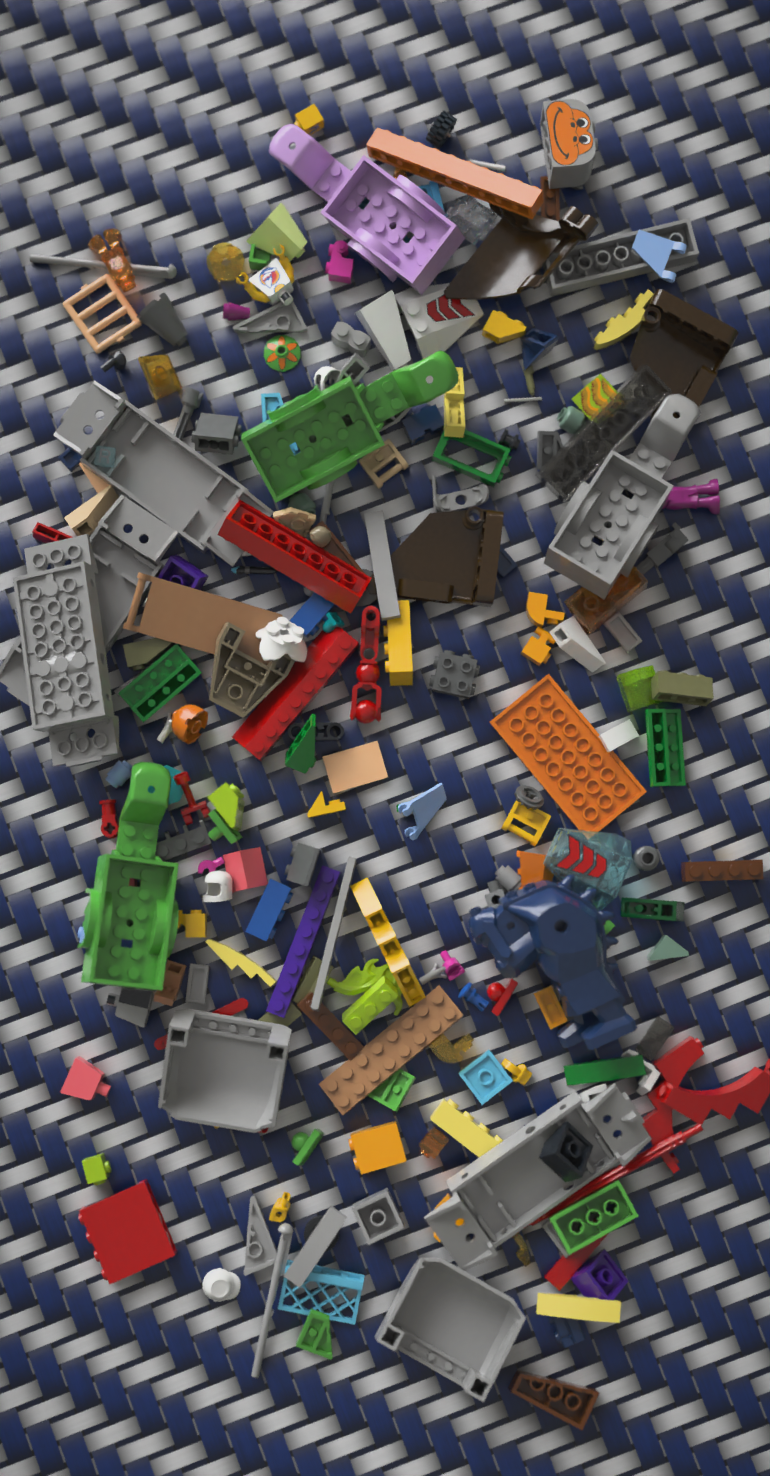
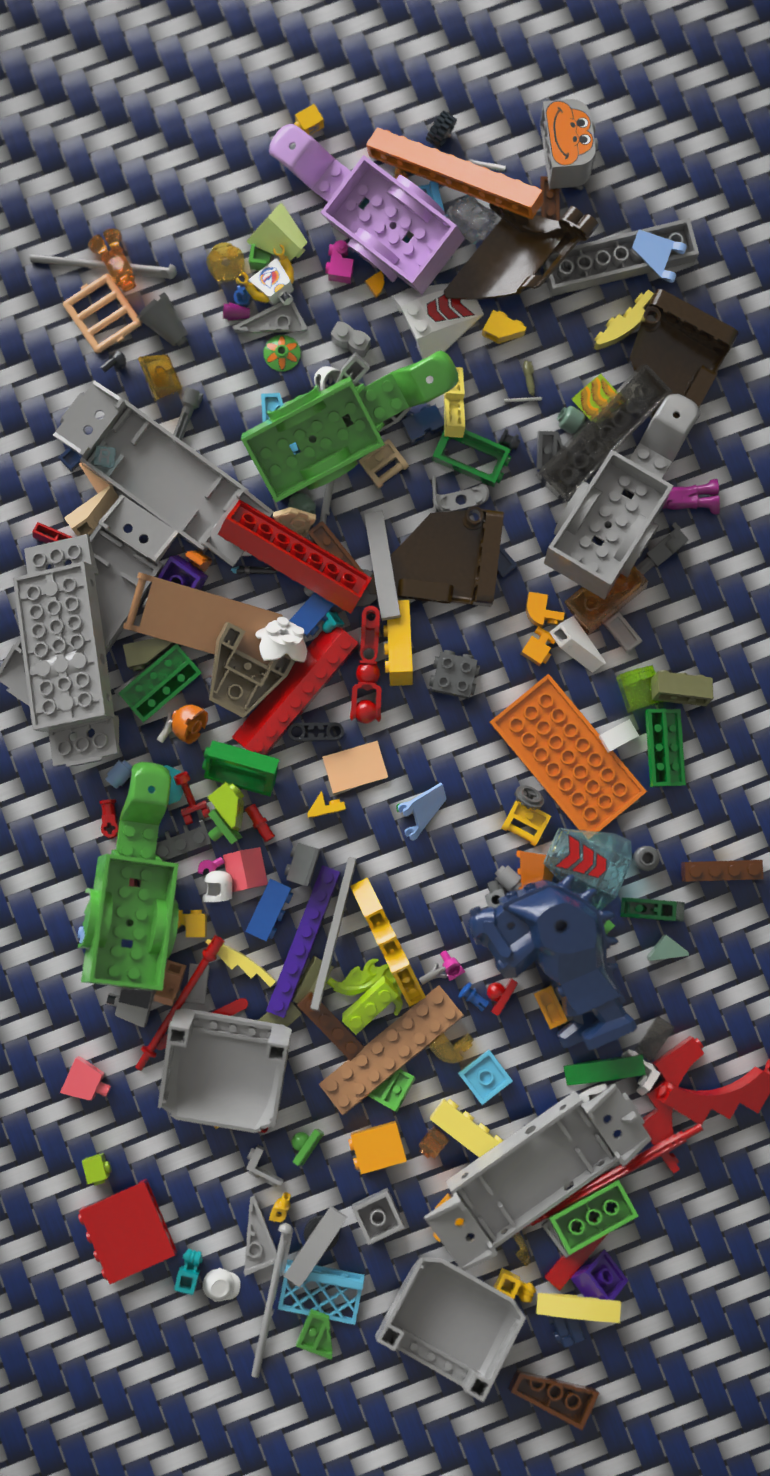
(189, 1274): none -> teal brick
(199, 560): none -> orange slope
(209, 955): none -> red bar
(216, 433): dark grey brick -> none
(241, 767): none -> green piece
(242, 297): none -> blue piece
(256, 1171): none -> light grey bracket
(259, 823): none -> red pin
(302, 751): green slope -> none
(320, 536): dark tan piece -> none
(376, 283): none -> light orange tile
(385, 328): white slope -> none
(512, 1285): none -> yellow brick
(519, 1073): yellow piece -> none
(536, 345): dark blue slope -> none
(566, 1152): black slope -> none

